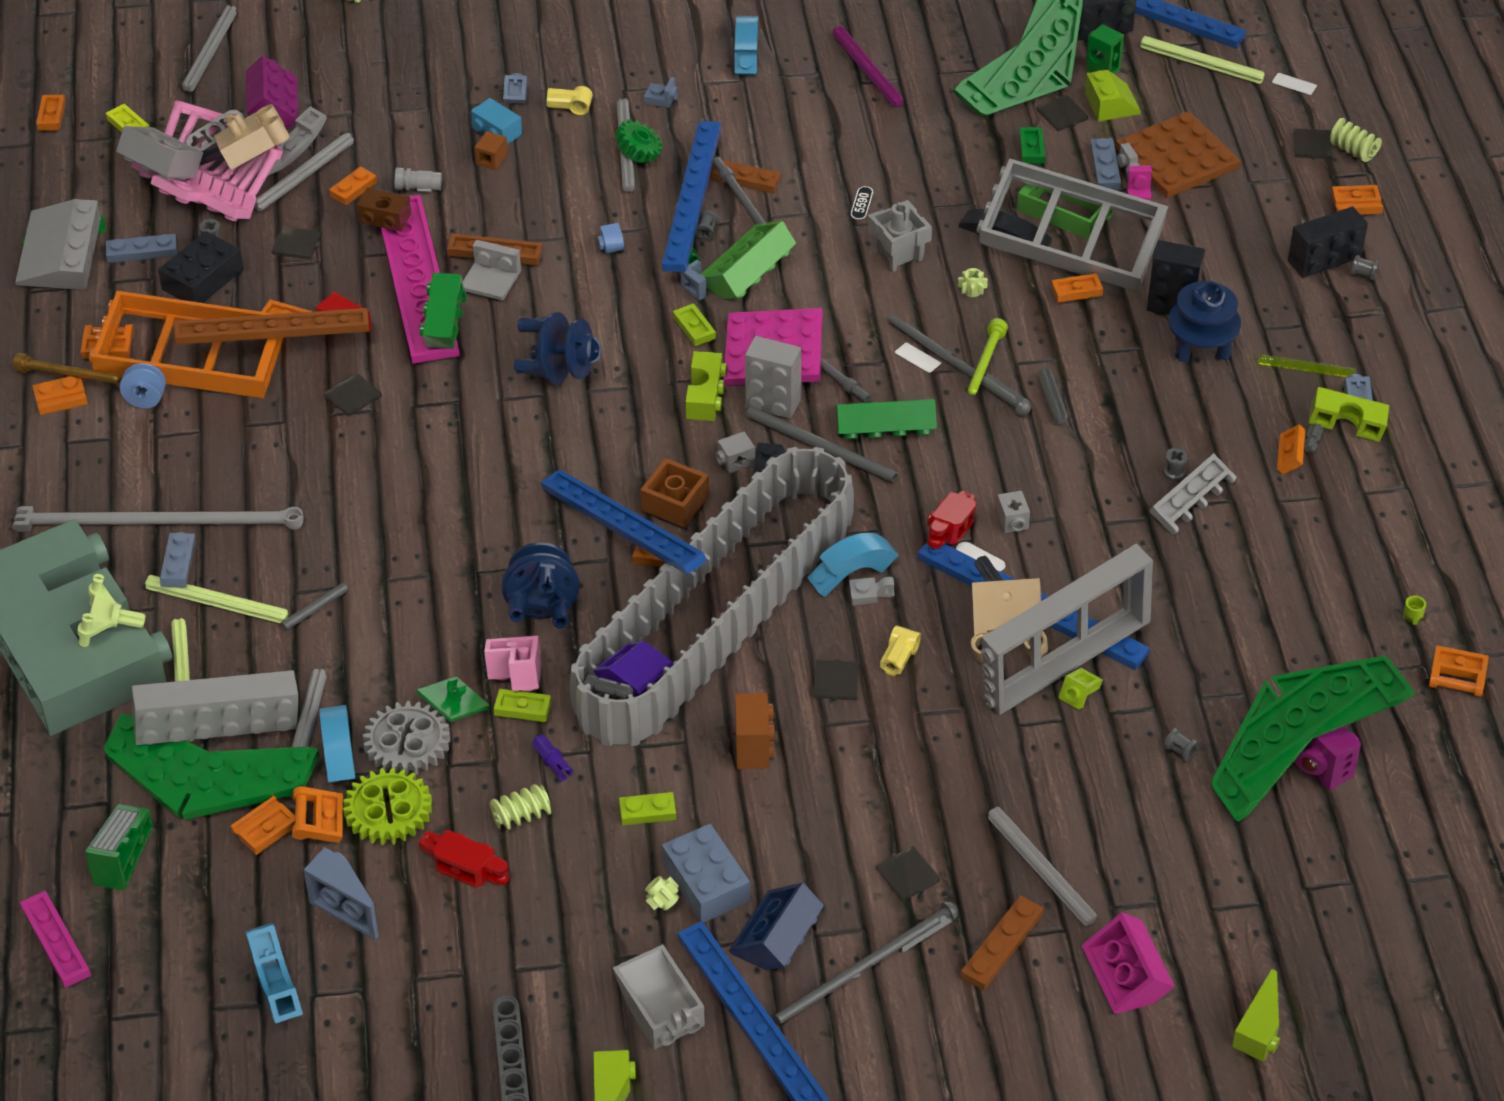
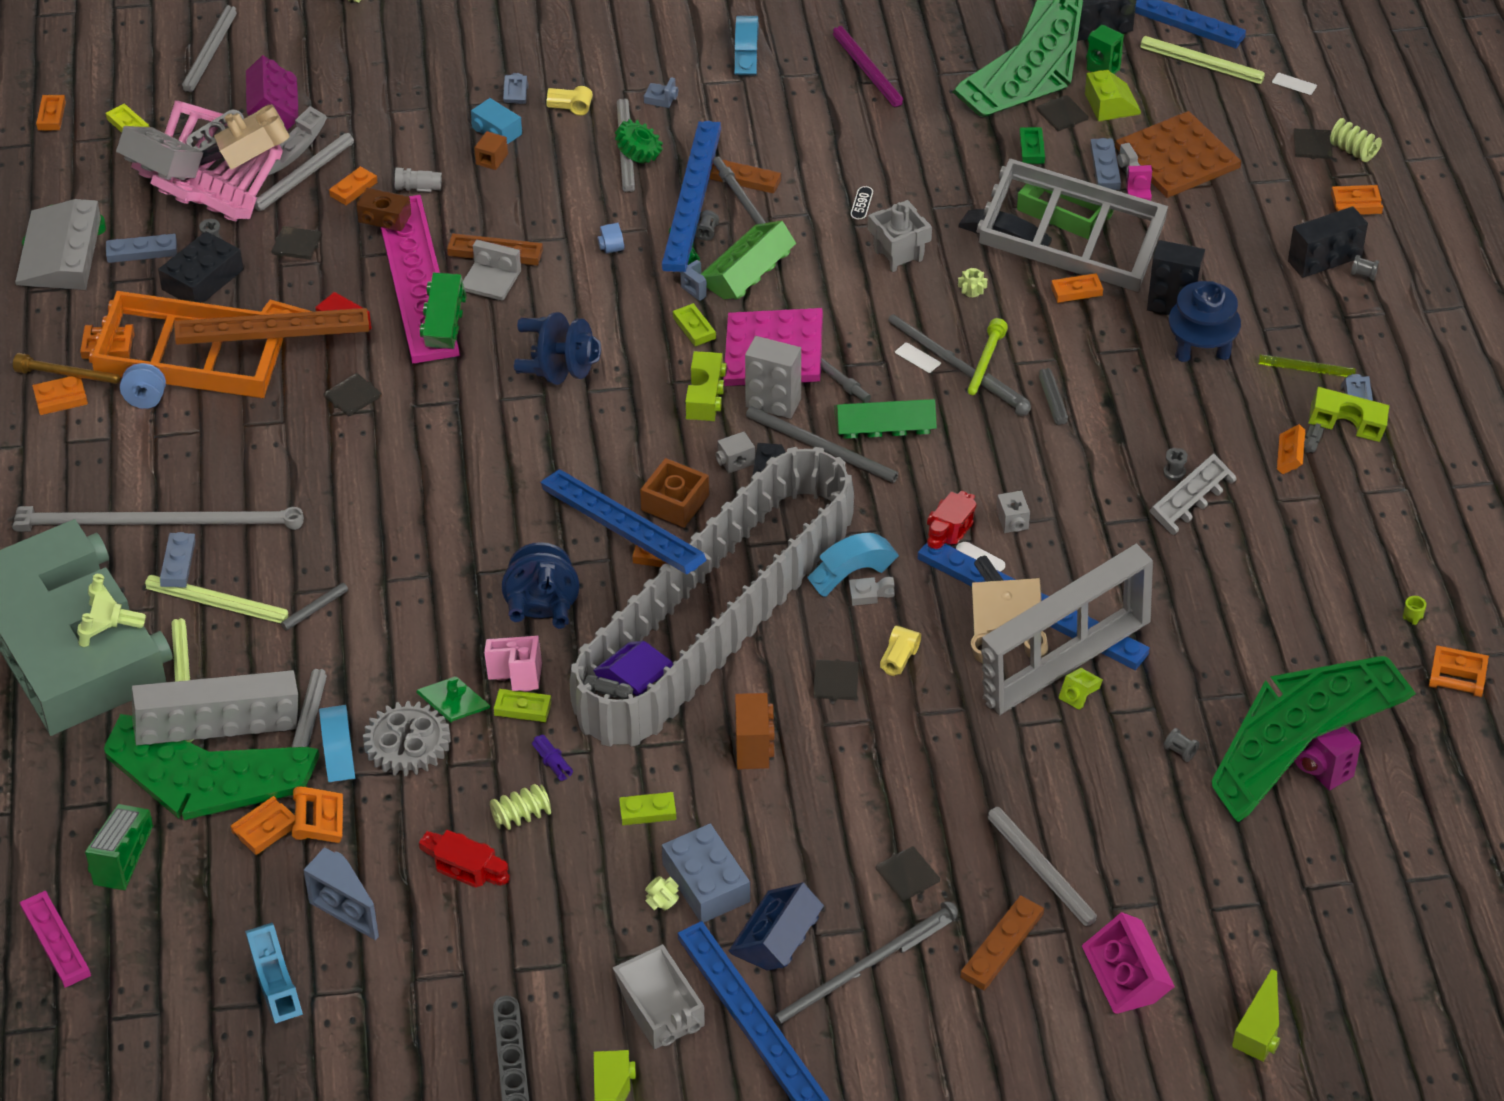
(408, 802): lime gear -> none

